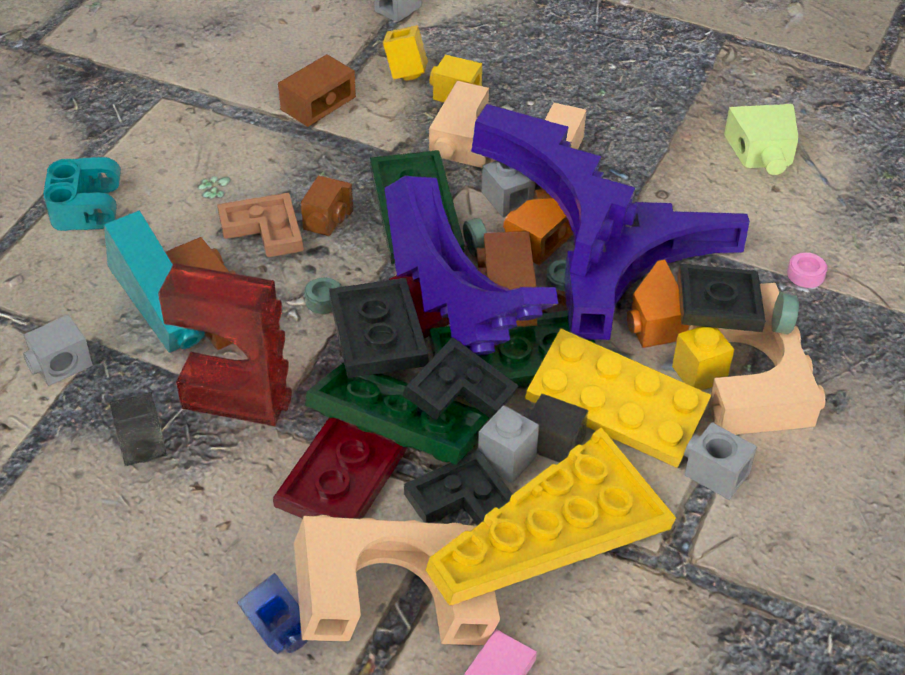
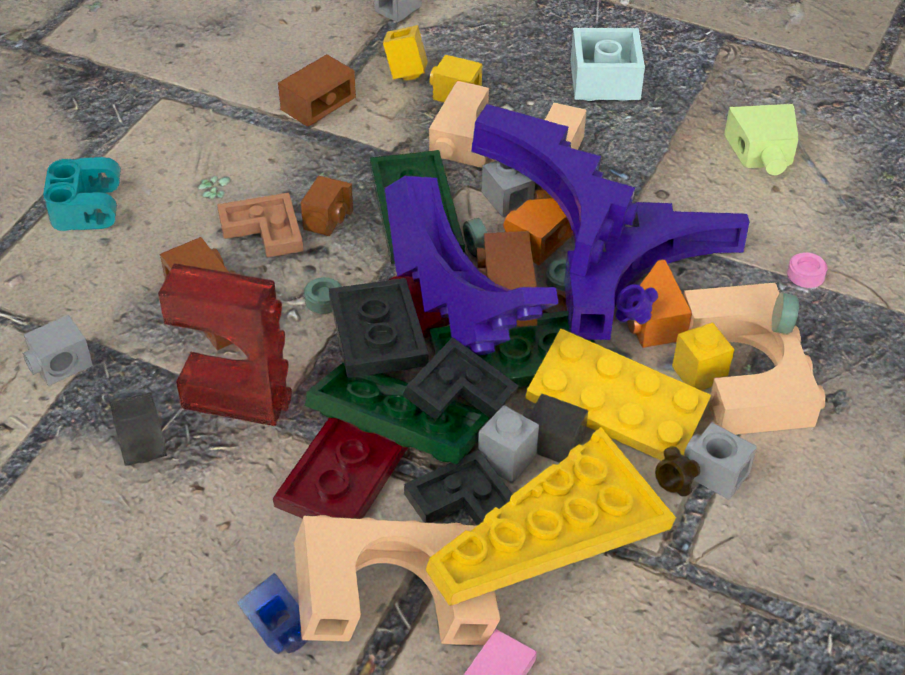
(141, 269): teal slope -> none
(607, 64): none -> light aqua brick
(635, 303): none -> dark purple plate
(676, 472): none -> dark brown plate
(720, 298): pearl dark grey plate -> none

